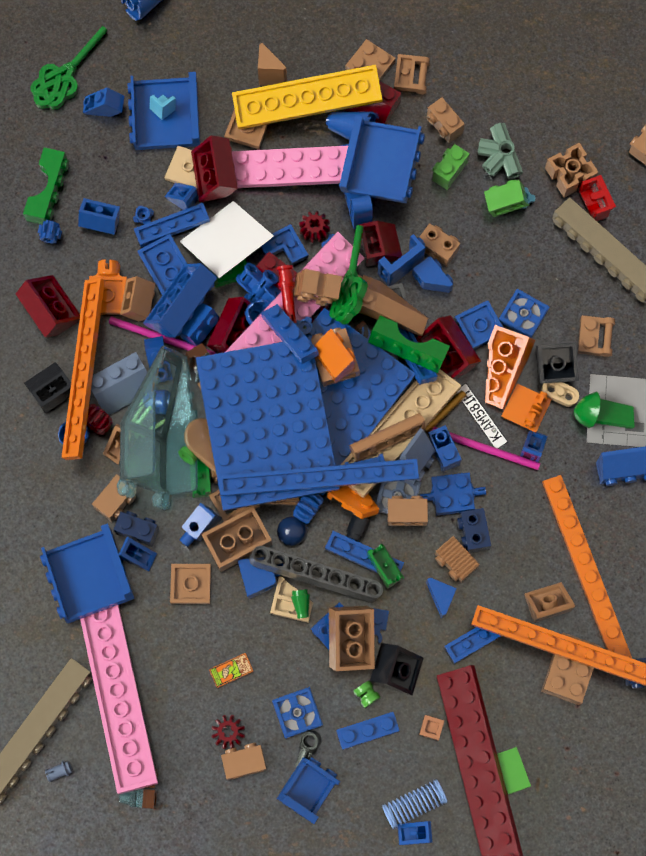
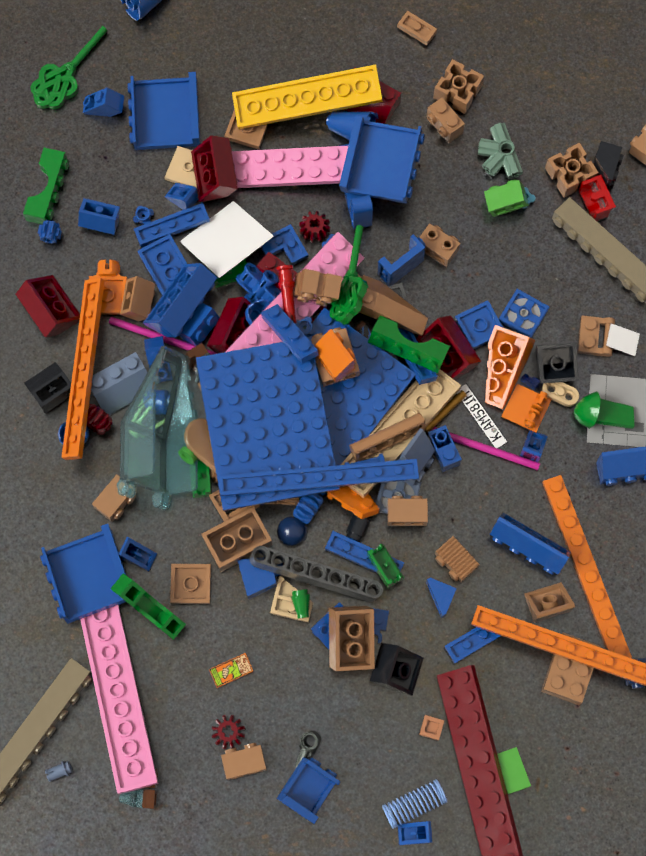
(112, 448): medium nougat slope -> none
(139, 530): dark blue brick -> none
(148, 606): none -> green arch
(162, 106): medium azure panel -> none
(204, 518): torso -> none
(270, 68): medium nougat slope -> none
(297, 712): blue piece -> none
(367, 730): blue plate -> none
(369, 55): medium nougat plate -> none
(370, 697): bright green wheel -> none
(380, 241): dark red slope -> none
(405, 73): medium nougat plate -> none
(417, 28): none -> medium nougat plate
(431, 277): blue slope -> none
(450, 167): bright green brick -> none
(453, 493): blue plate -> none
(458, 86): none -> medium nougat brick
(474, 530): dark blue brick -> none
(530, 543): none -> blue slope
(531, 382): none -> clear blue tile
(608, 162): none -> black slope
(622, 339): none -> white sticker

